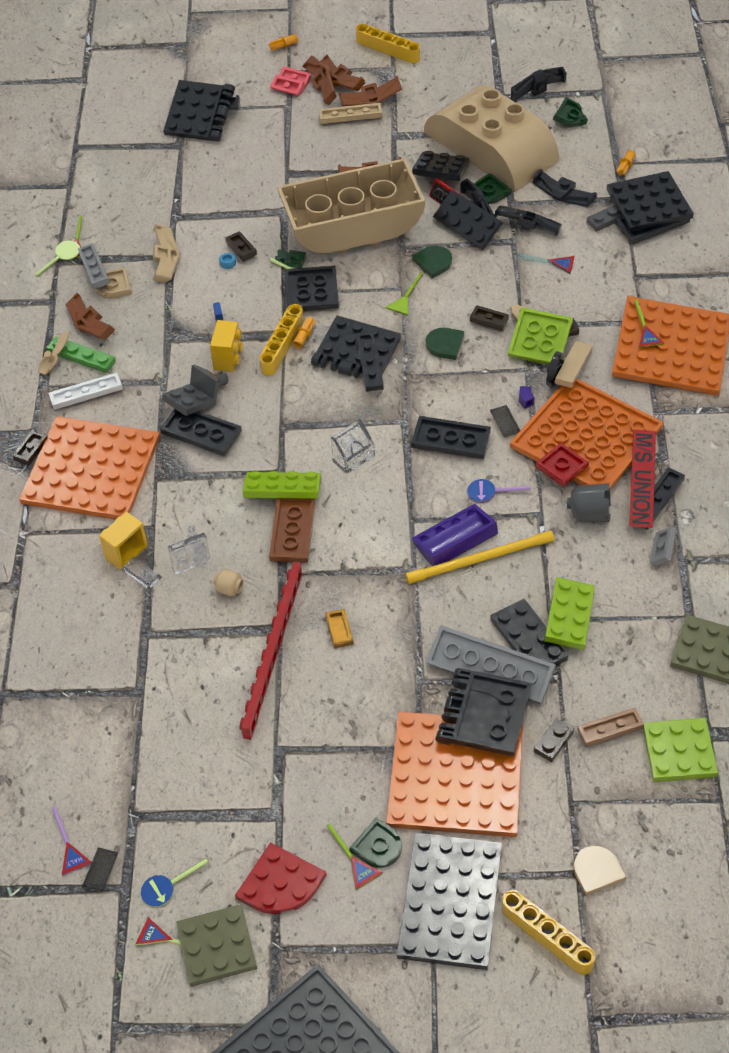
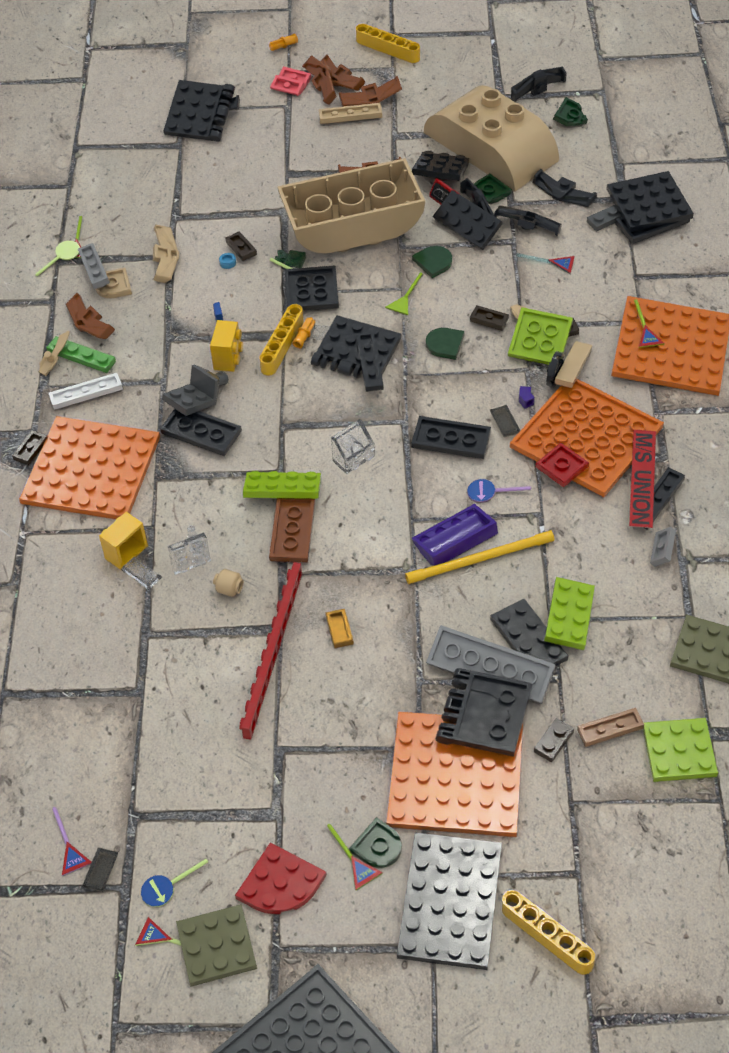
(590, 502): dark grey cylinder -> none
(597, 869): tile -> none
(626, 162): light orange axle -> none

